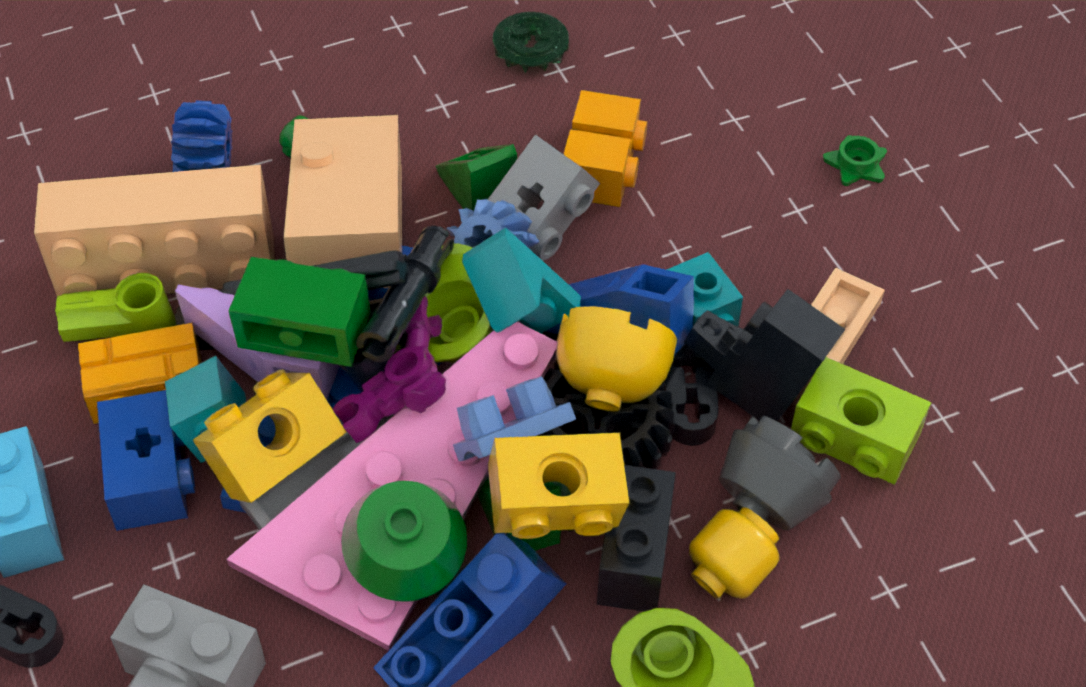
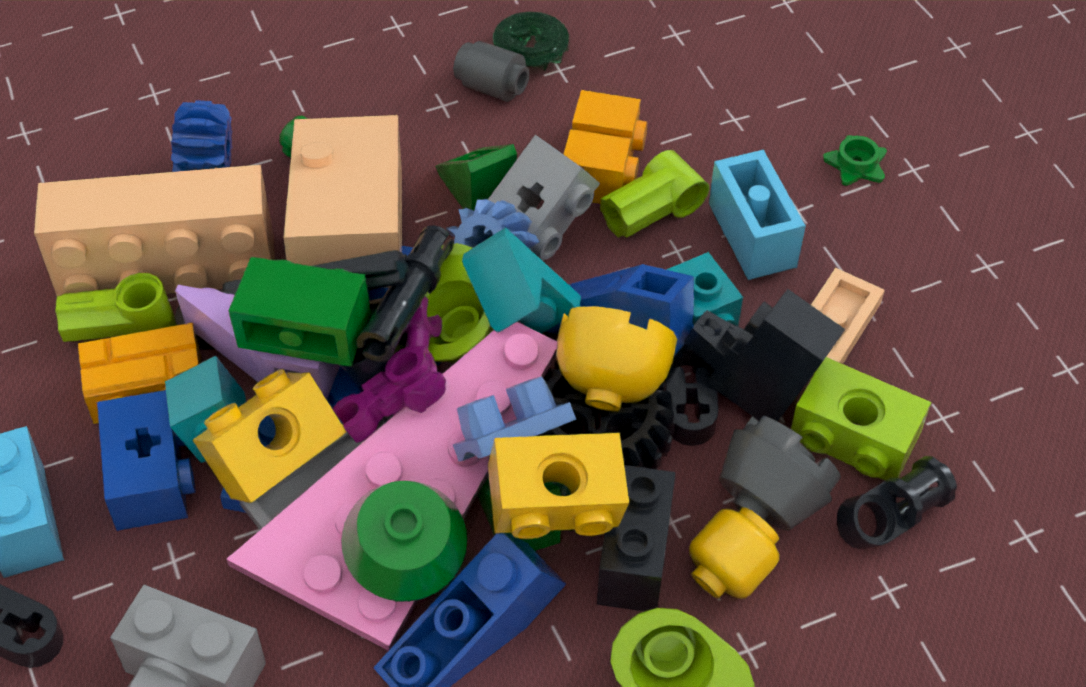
(491, 70): none -> dark grey brick
(664, 188): none -> lime piece
(756, 214): none -> medium azure brick
(895, 517): none -> black connector

